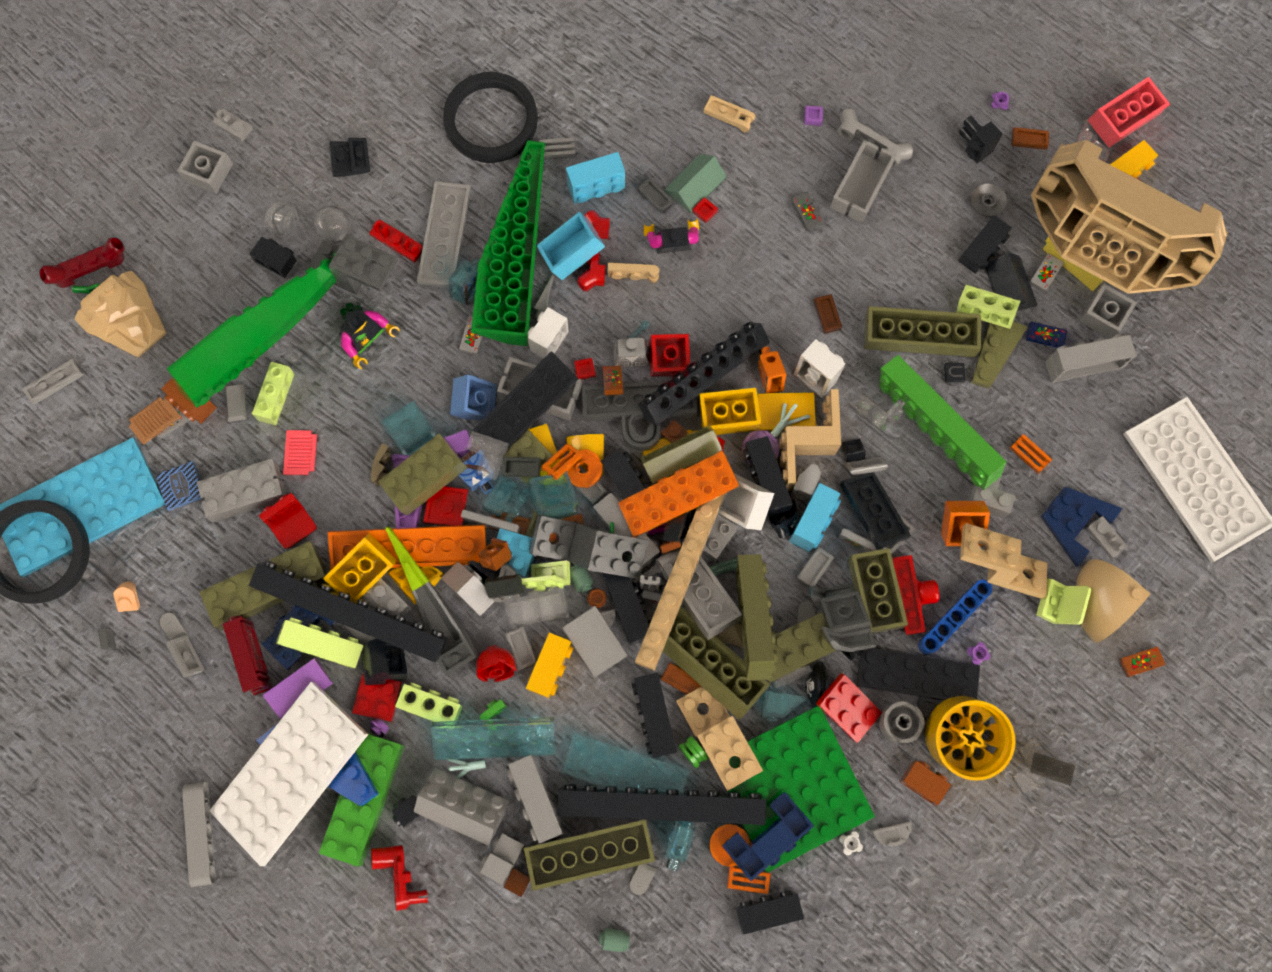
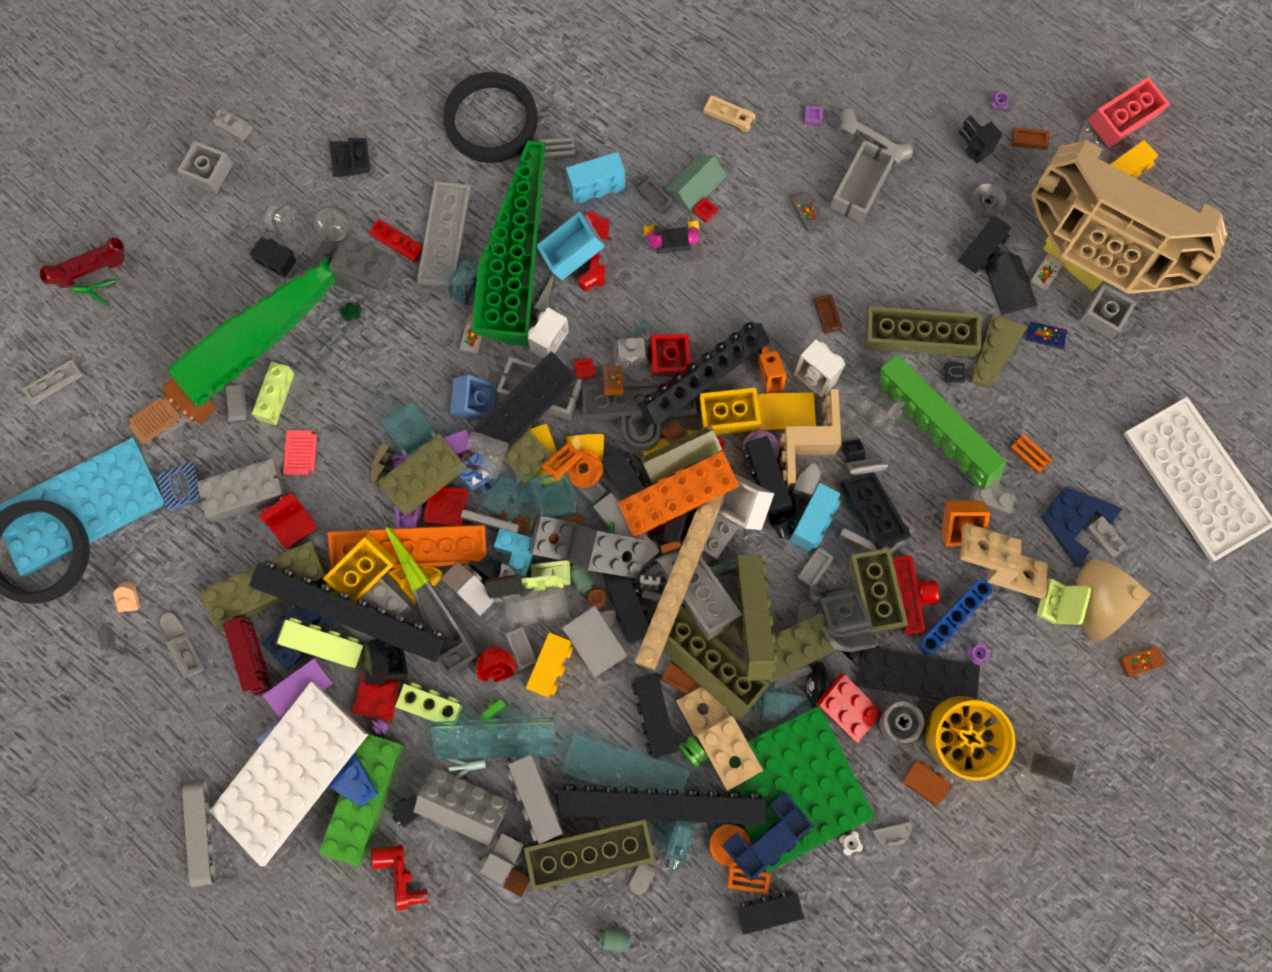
(122, 314): tan wedge -> none
(360, 331): torso -> none
(495, 554): dark orange brick -> none
(521, 466): pearl dark grey tile -> none
(633, 271): tan plate -> none
(783, 421): light aqua plant -> none
(991, 306): yellowish green brick -> none
(1090, 358): light grey piece -> none

